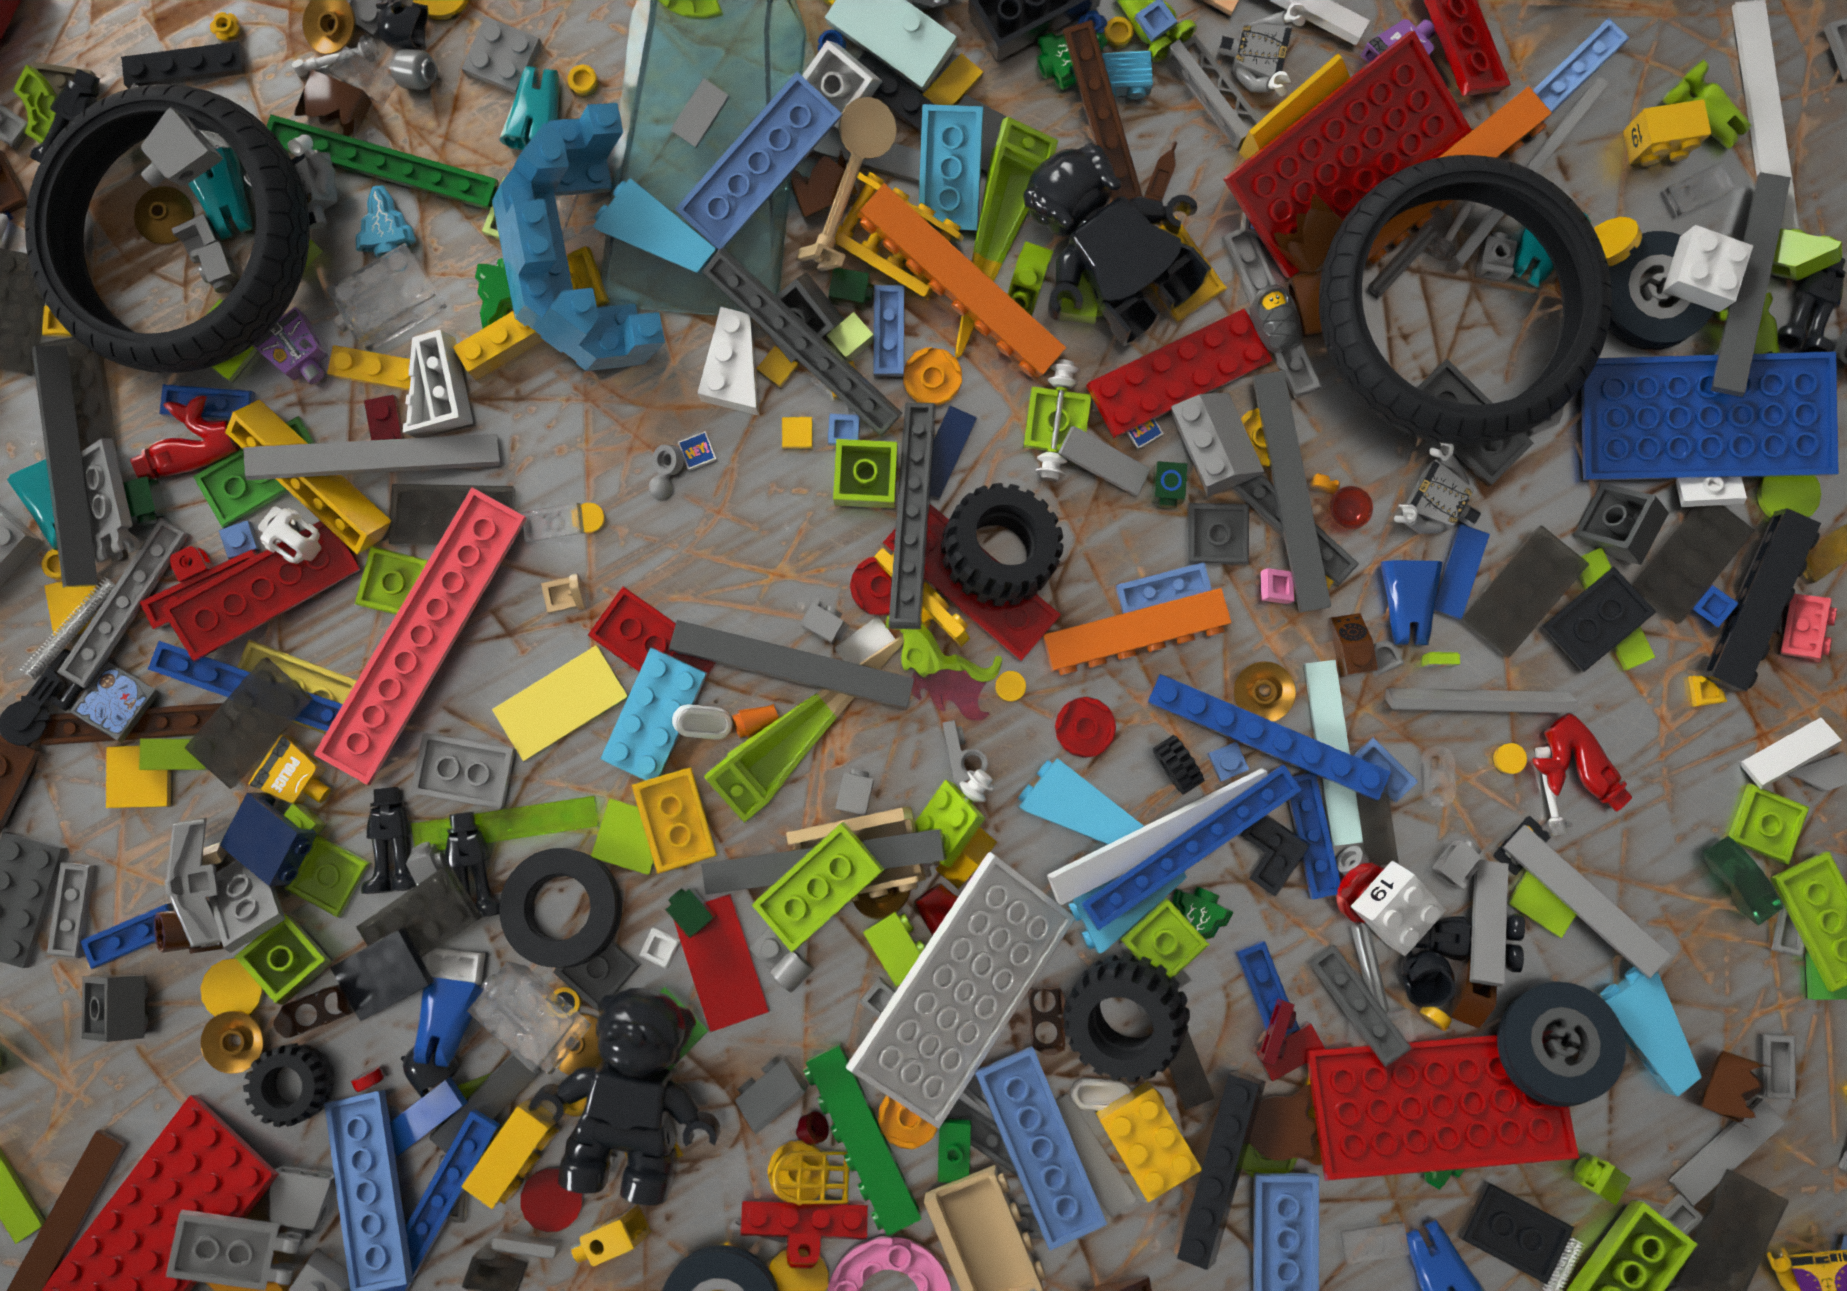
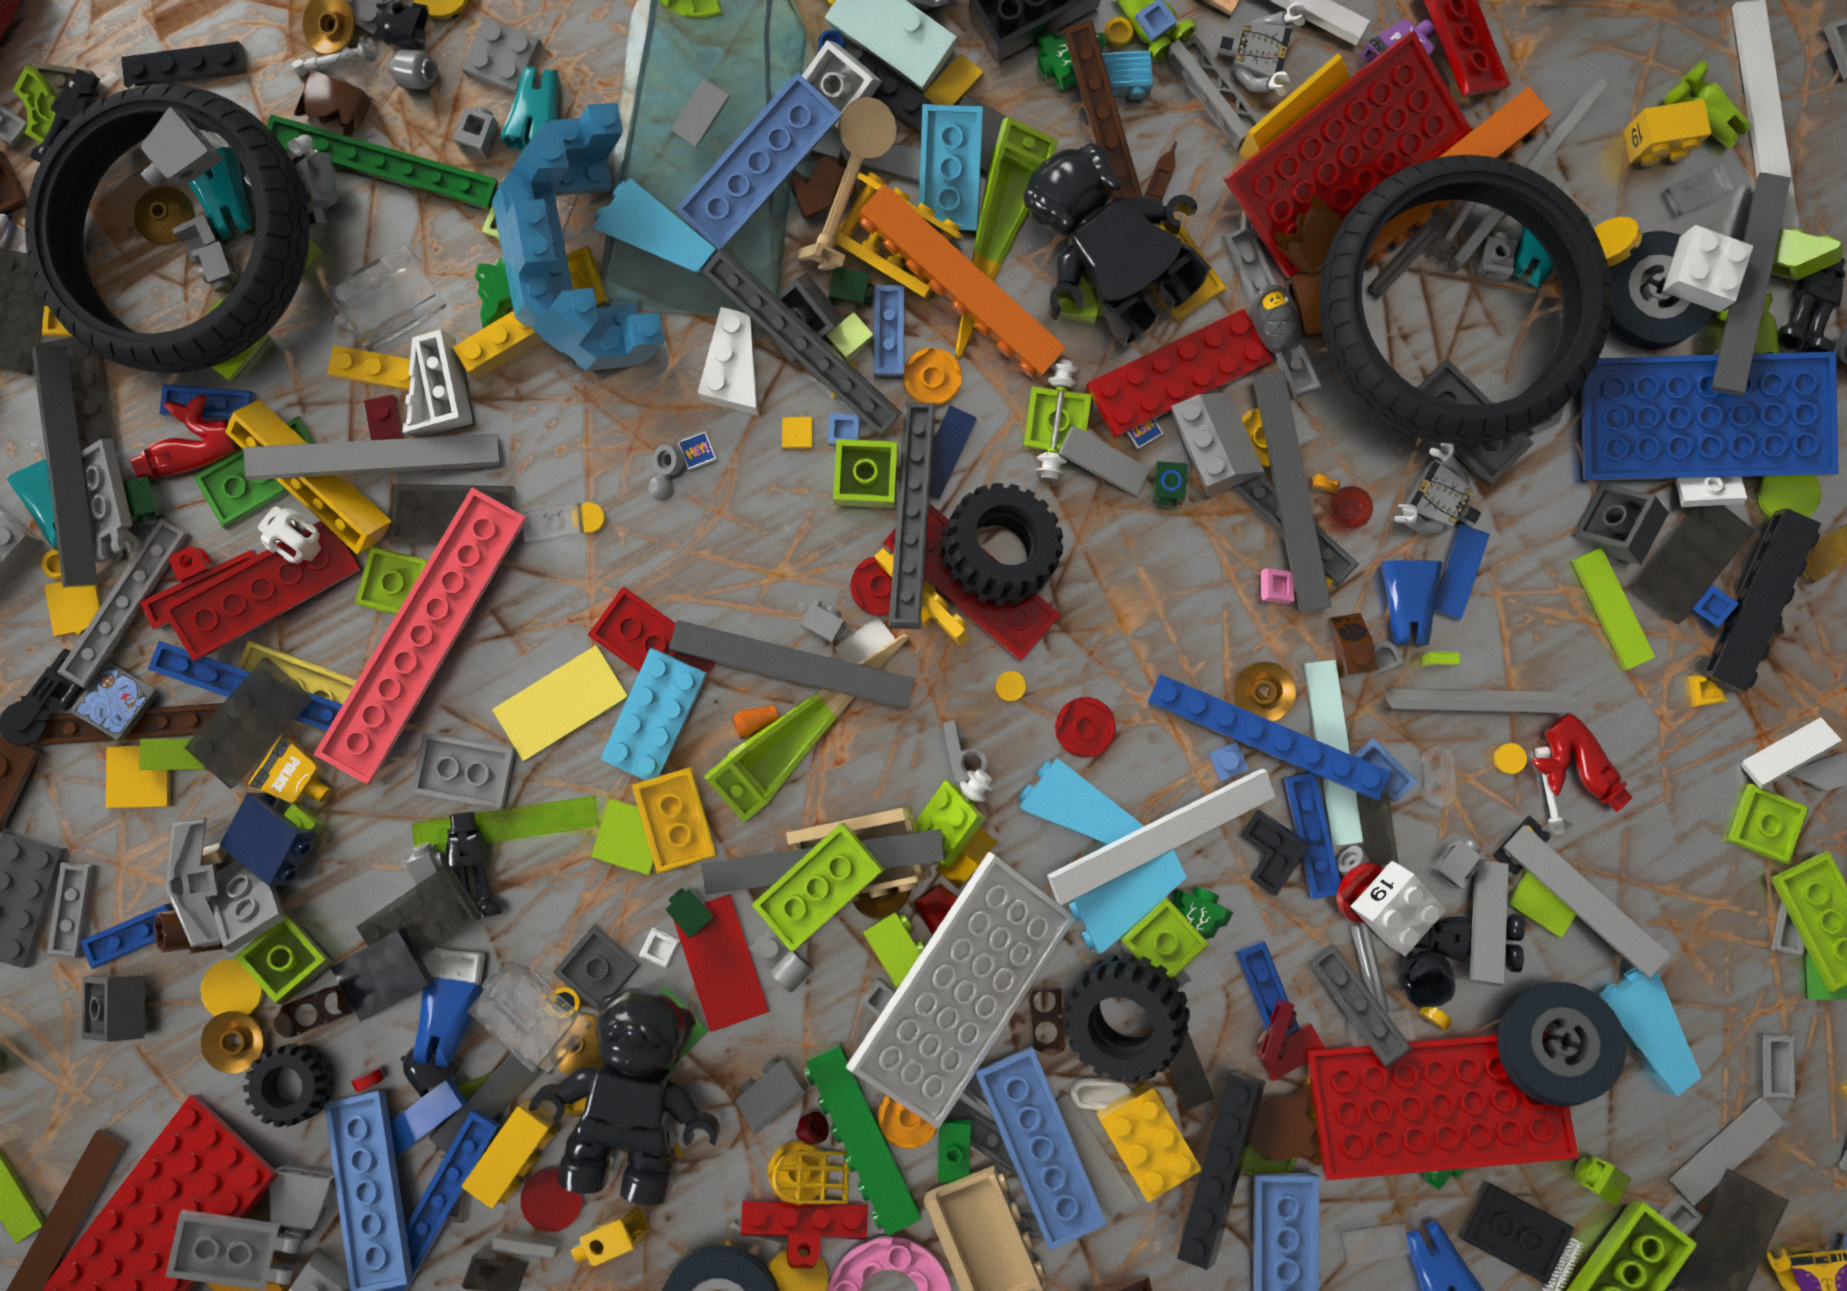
(69, 630): white axle -> none
(228, 33): yellow plate -> none
(239, 539): medium blue plate -> none
(294, 347): medium lavender torso -> none
(329, 876): lime tile -> none
(382, 226): medium azure rock -> none
(388, 823): black piece -> none
(469, 124): none -> light grey brick
(519, 895): black tyre -> none
(564, 594): tan tile -> none
(583, 80): yellow tile -> none
(702, 722): white tile -> none
(777, 367): yellow tile -> none
(855, 792): light grey brick -> none
(944, 676): piece -> none
(1029, 275): lime slope -> none
(1099, 20): blue plate -> none
(1136, 630): orange brick -> none
(1163, 587): medium blue plate -> none
(1178, 764): black tyre -> none
(1190, 847): blue plate -> none
(1218, 534): dark grey tile -> none
(1472, 1000): reddish brown slope -> none
(1524, 591): clear smoke plate -> none
(1581, 65): light blue tile -> none
(1598, 619): black tile -> none
(1731, 1086): reddish brown piece -> none
(1748, 883): clear green brick -> none
(1808, 627): coral bracket -> none

